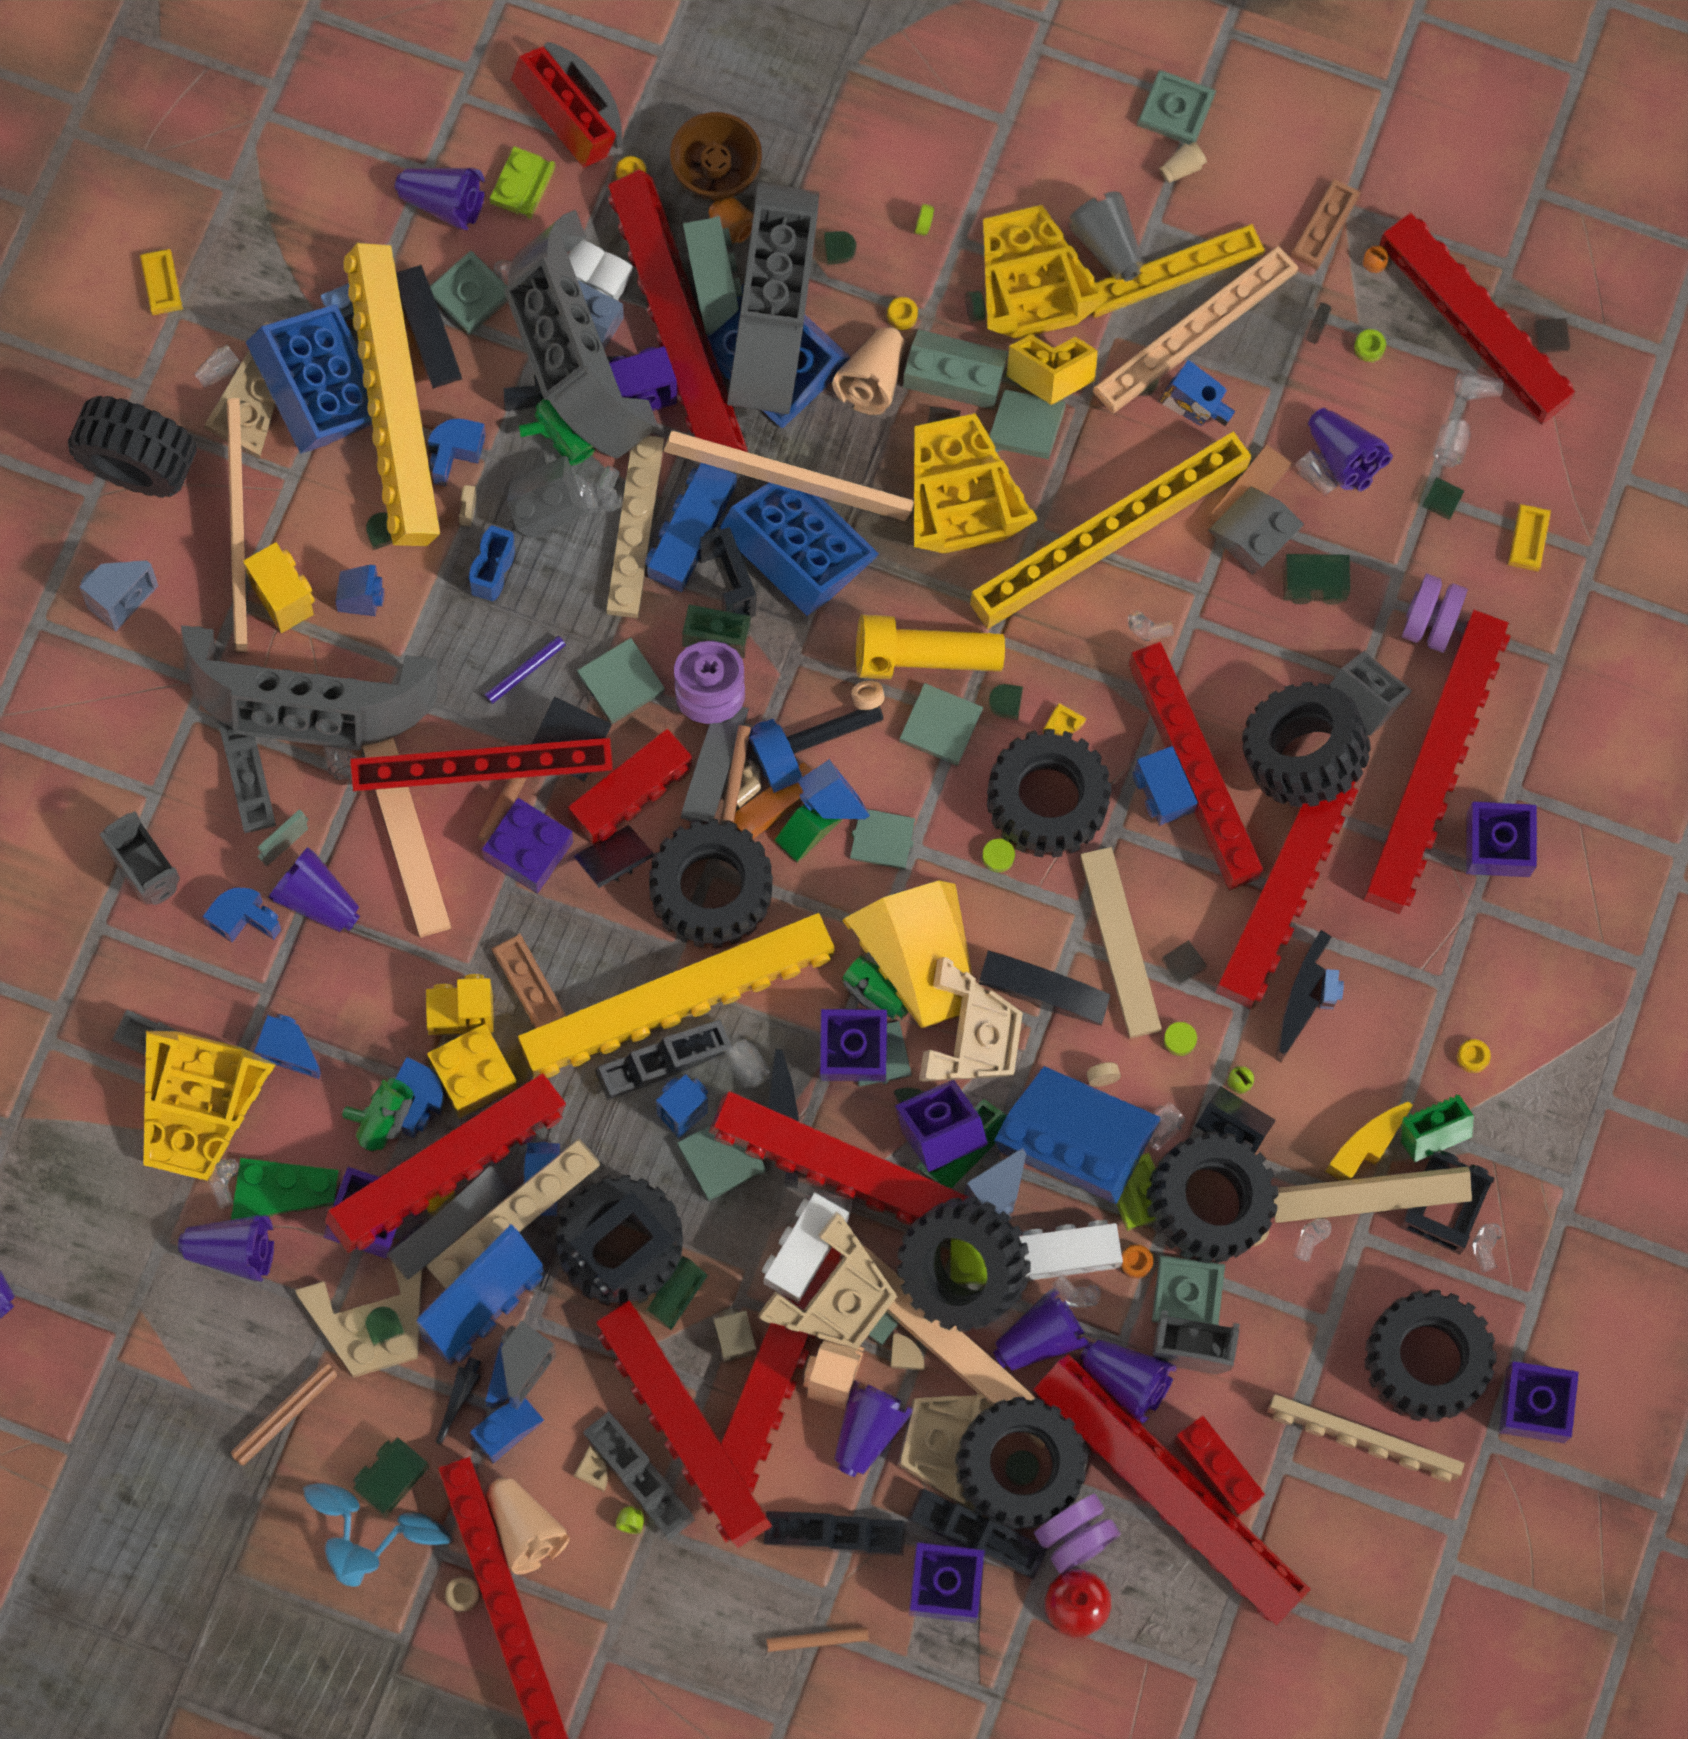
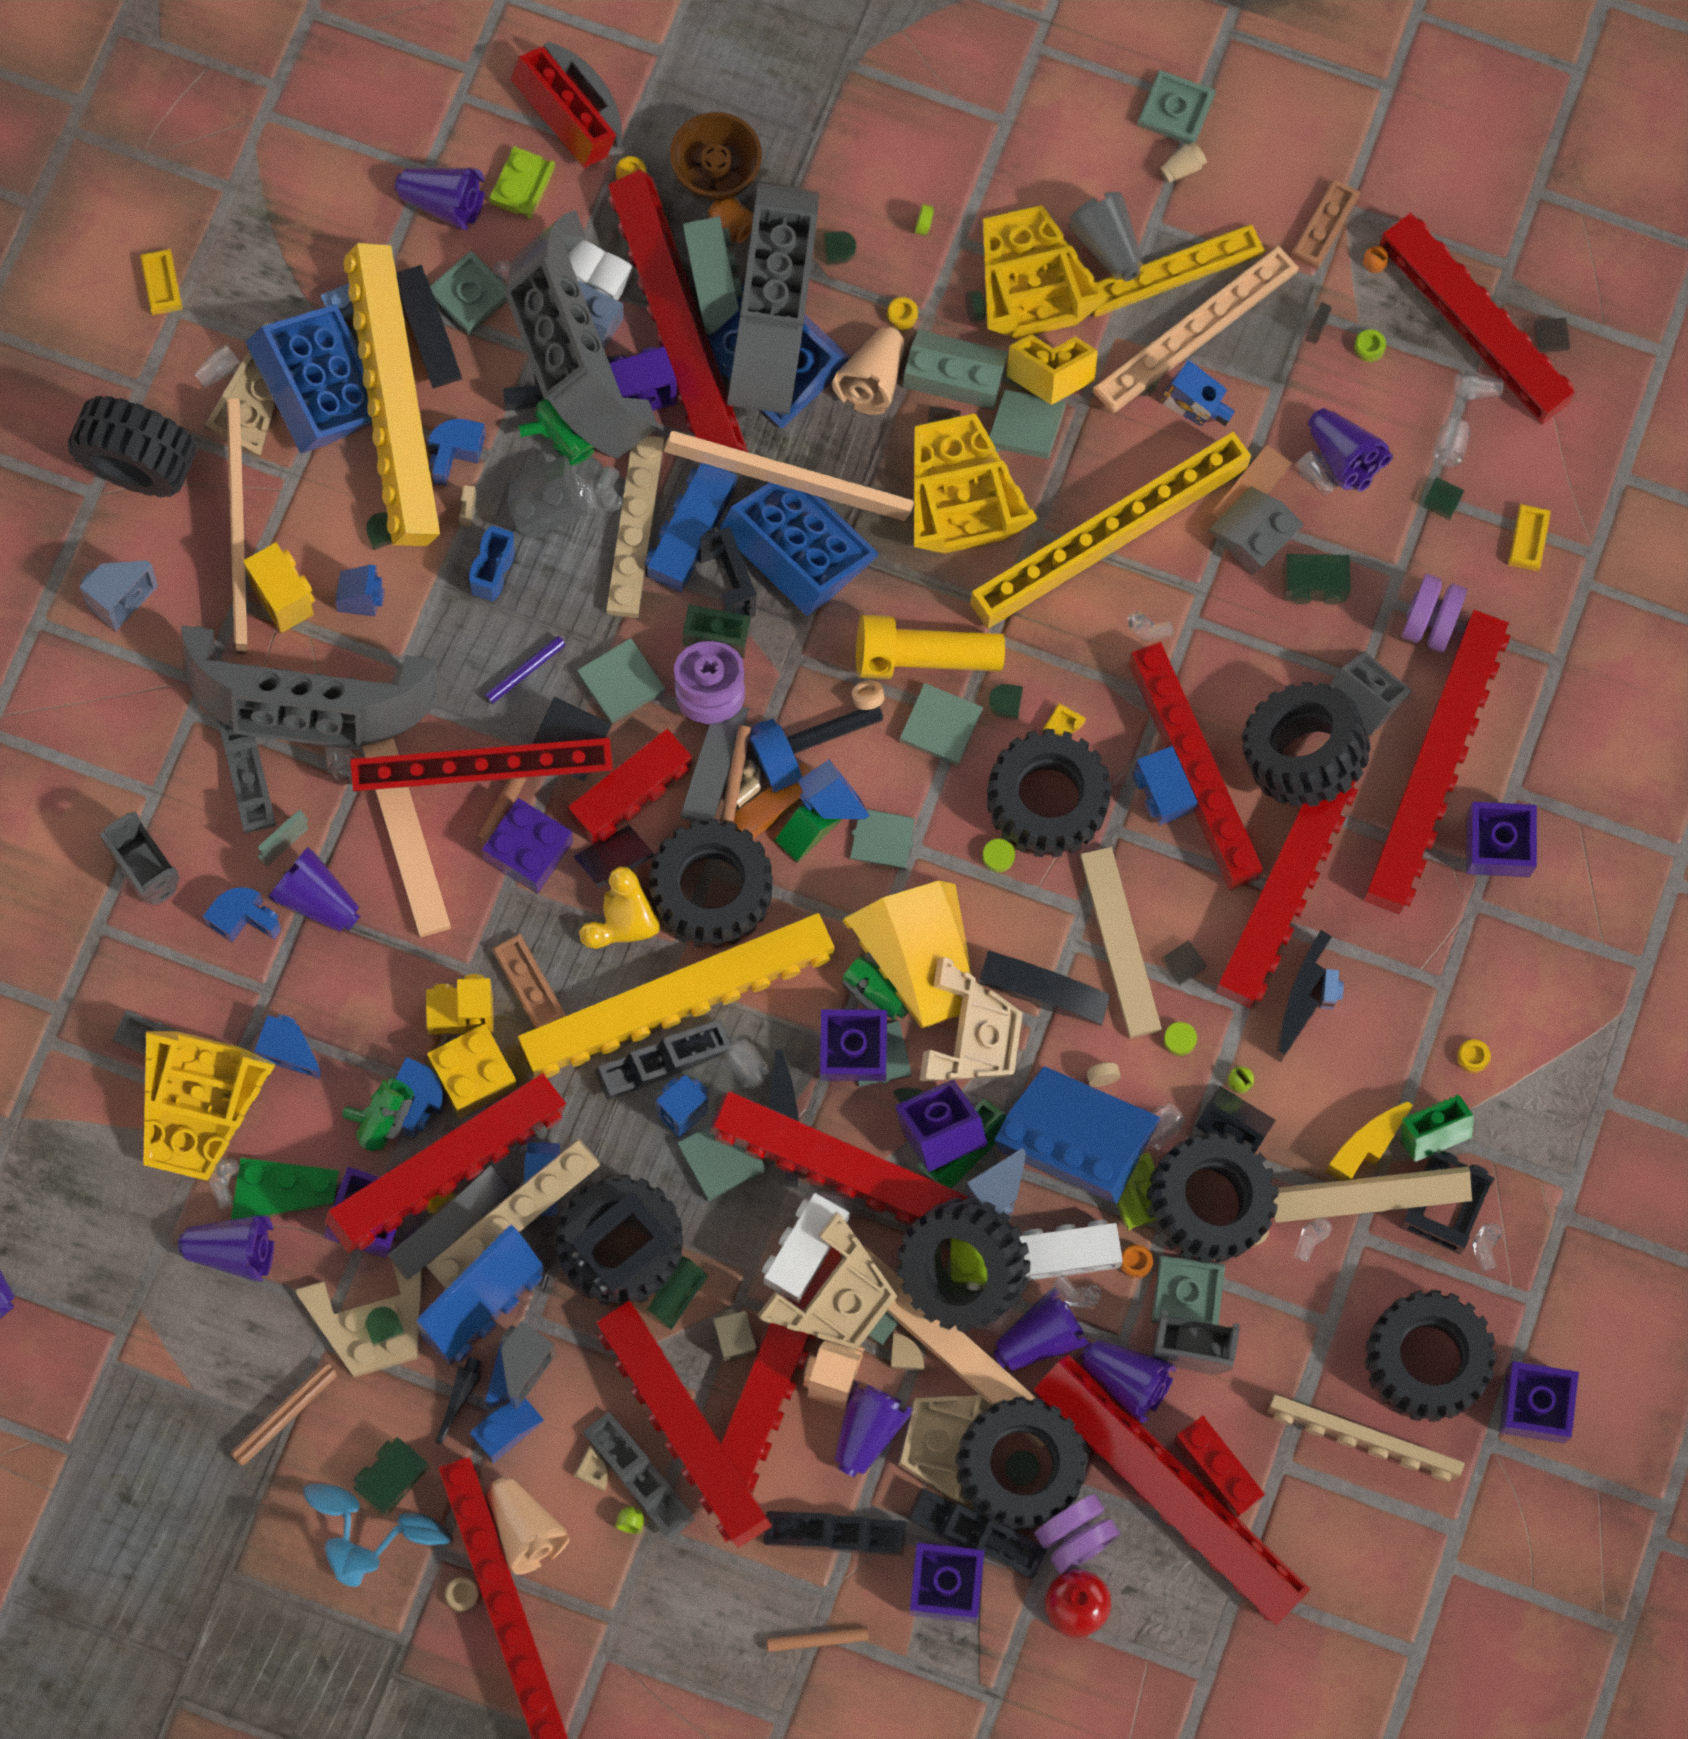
(626, 913): none -> yellow head

